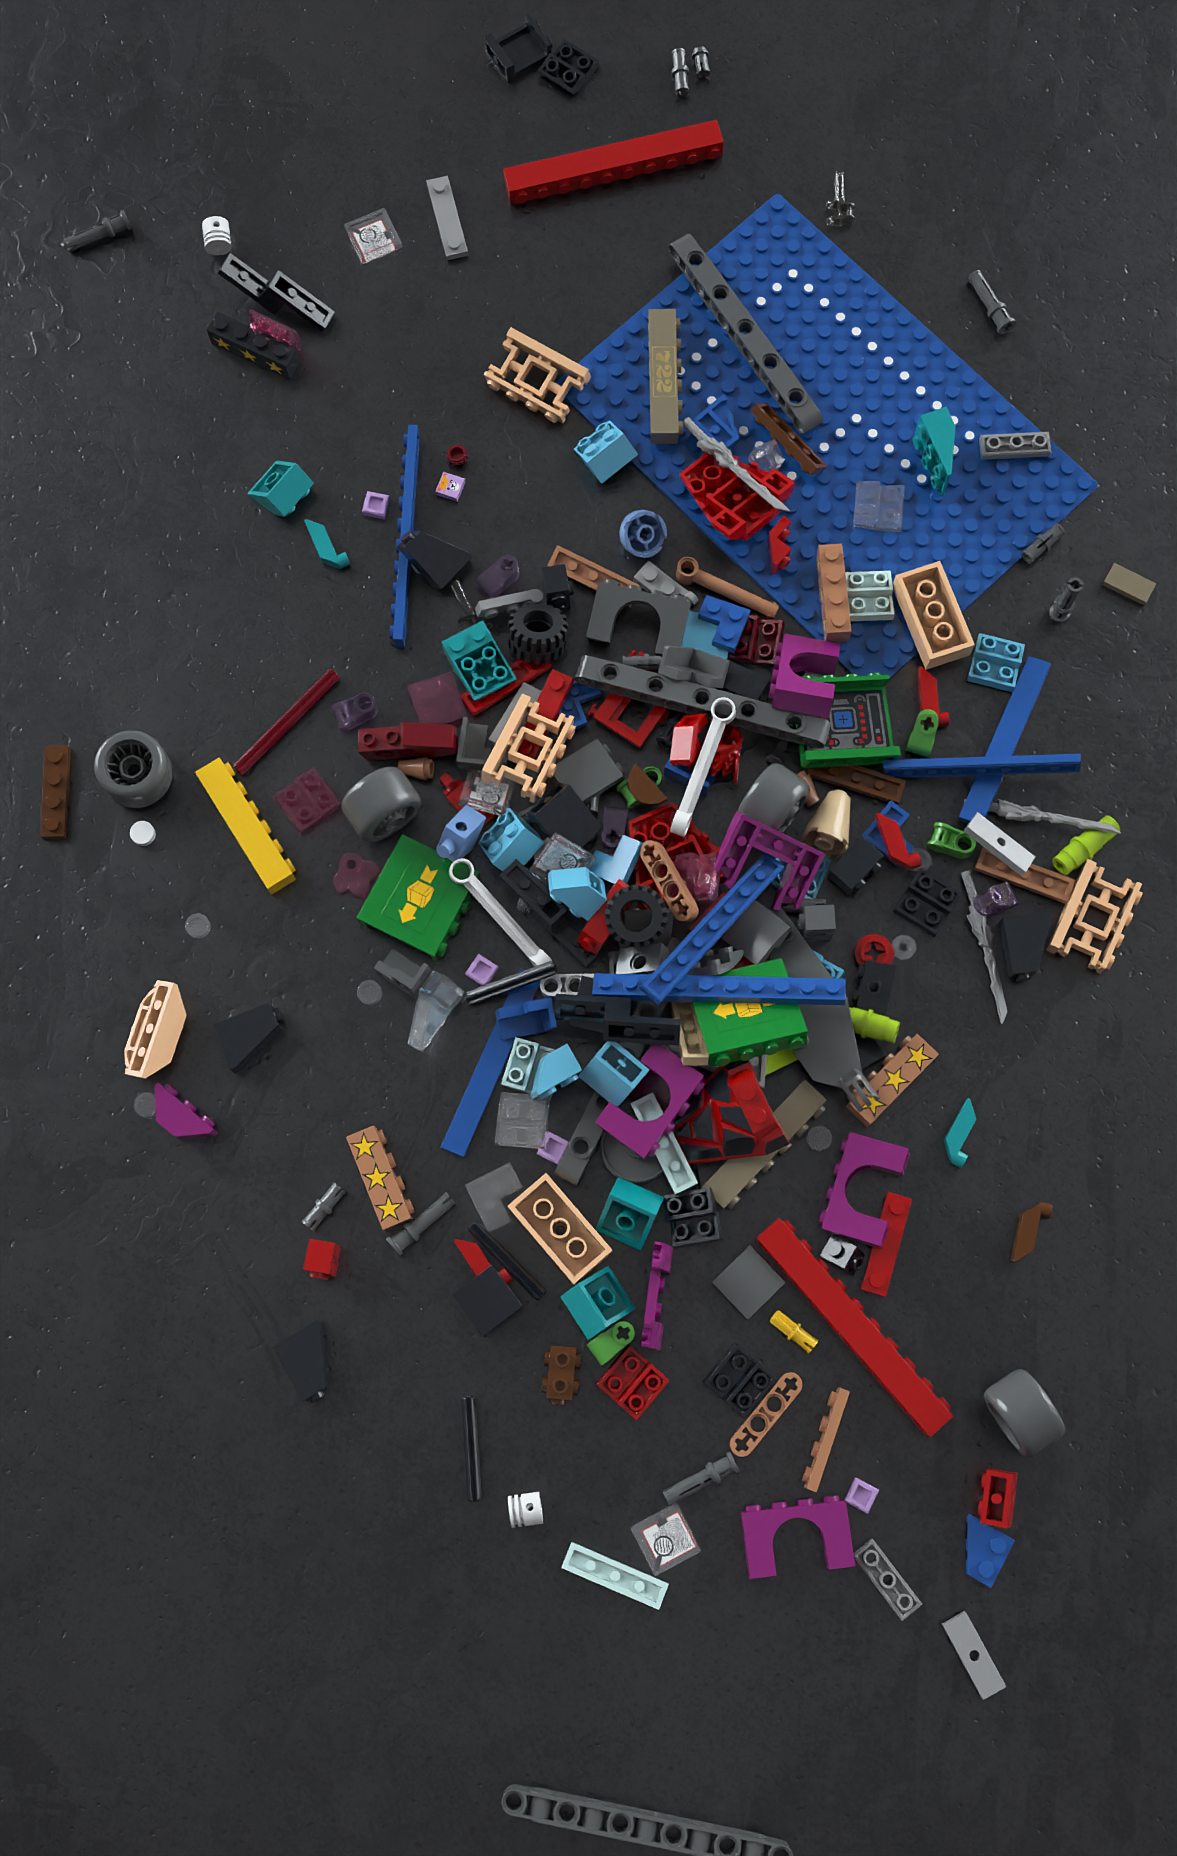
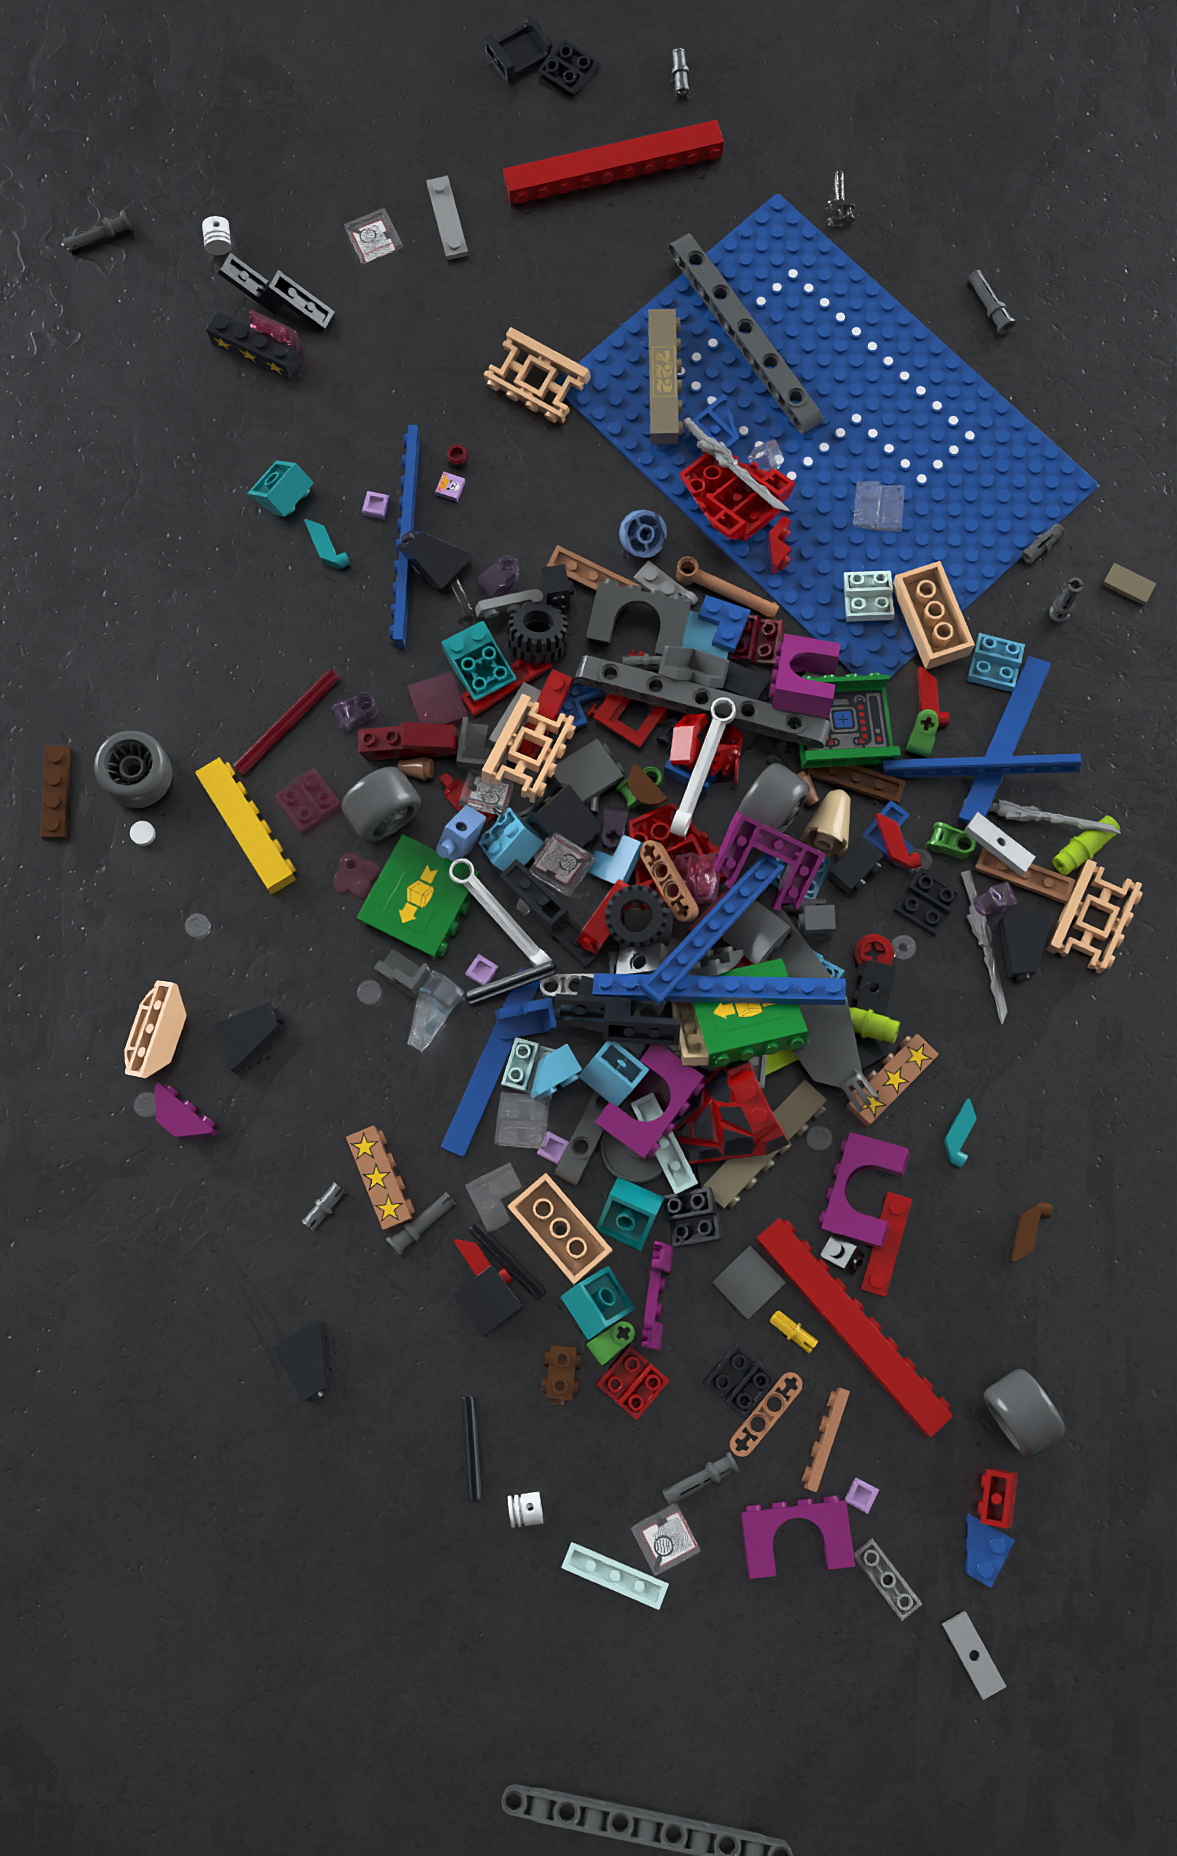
(322, 1259): red brick -> none
(578, 890): medium azure slope -> none
(605, 451): medium azure slope -> none
(700, 57): dark grey pin -> none
(788, 438): reddish brown plate -> none
(833, 593): nougat brick -> none
(935, 442): teal slope -> none
(1003, 445): light grey tile -> none

